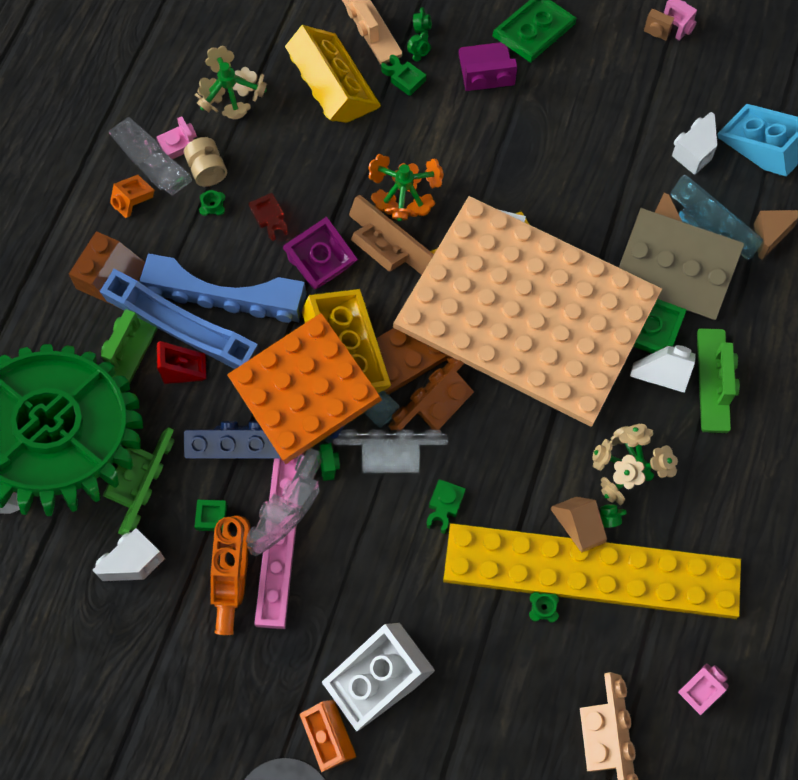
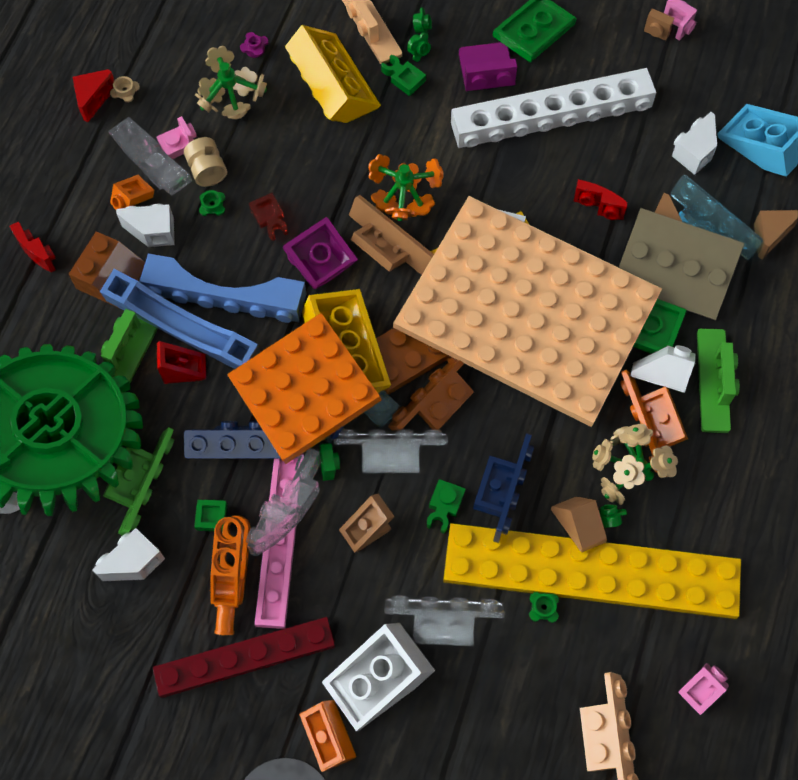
(33, 247): none -> red slope
(92, 91): none -> red slope
(124, 83): none -> tan plate
(149, 224): none -> white slope
(243, 657): none -> dark red plate
(254, 45): none -> magenta plate
(367, 523): none -> medium nougat slope
(444, 621): none -> clear bracket
(498, 487): none -> dark blue bracket
(572, 103): none -> white brick
(610, 204): none -> red slope
(656, 412): none -> orange bracket

